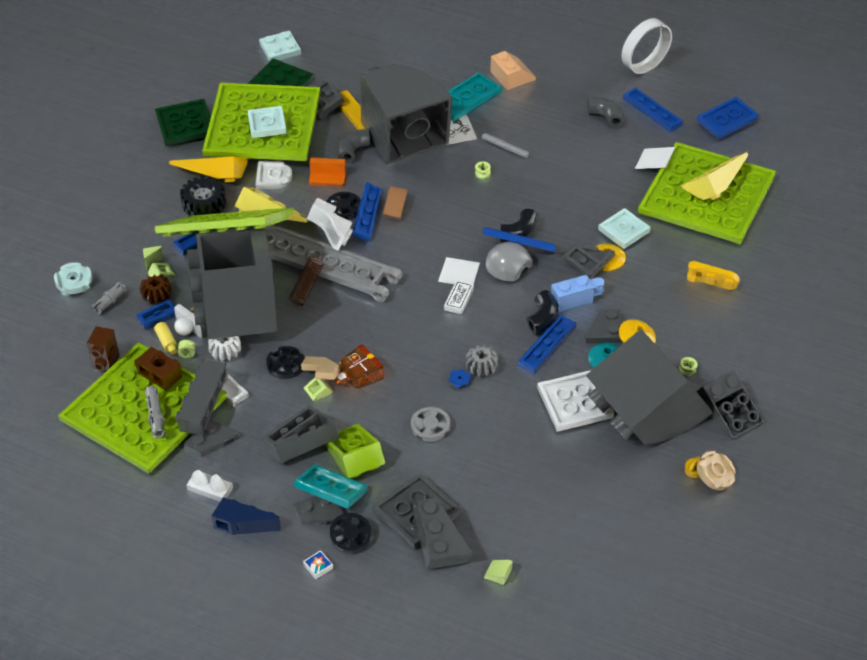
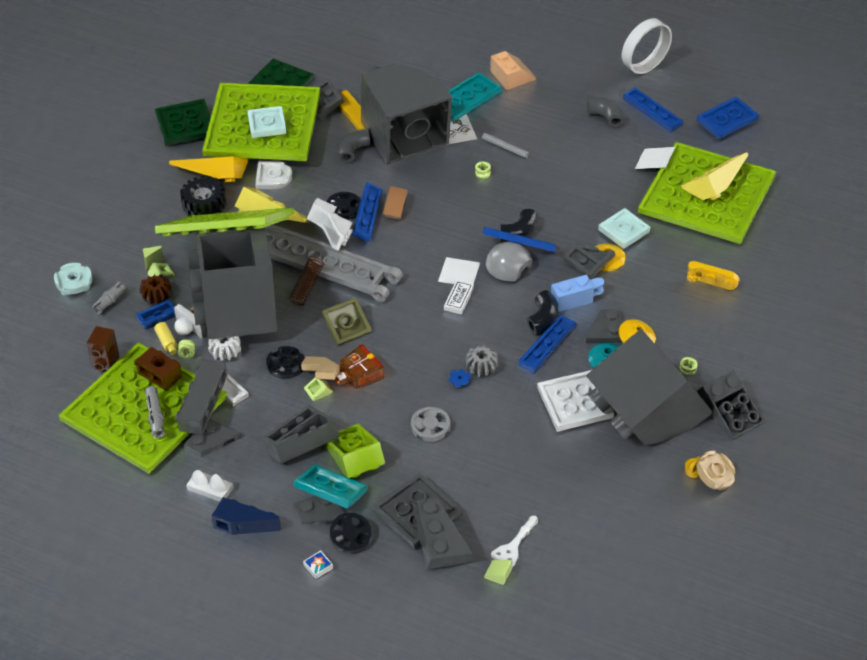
(186, 243): blue tile -> none
(280, 46): light aqua plate -> none
(327, 172): orange panel -> none
(346, 321): none -> olive slope
(512, 547): none -> white piece

